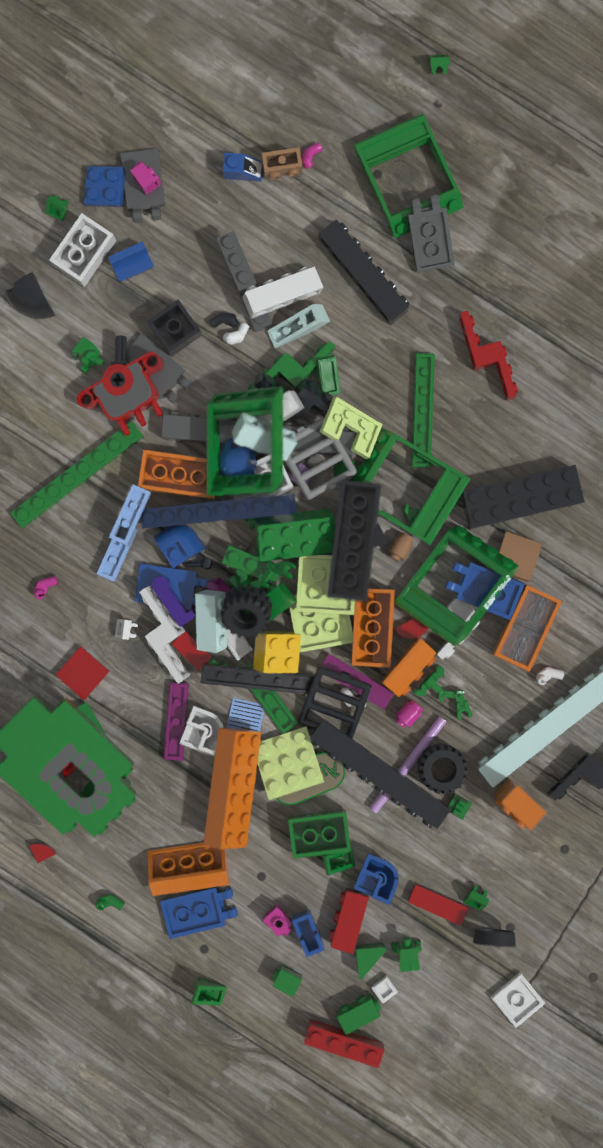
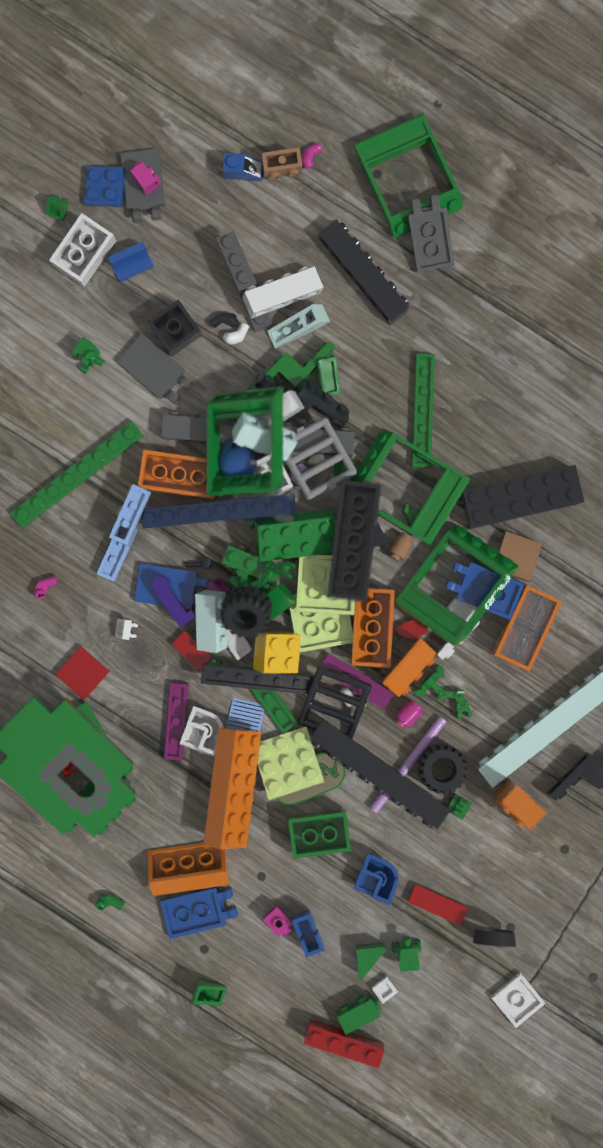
(29, 298): black brick -> none
(41, 851): red tile -> none
(132, 395): piece -> none
(163, 635): white bracket -> none
(179, 544): blue brick -> none
(286, 980): green brick -> none
(338, 862): green slope -> none
(343, 414): yellowish green plate -> none
(348, 920): red brick -> none
(439, 61): green tile -> none
(476, 900): green tile -> none
(488, 355): red bracket -> none
(548, 673): white arm -> none

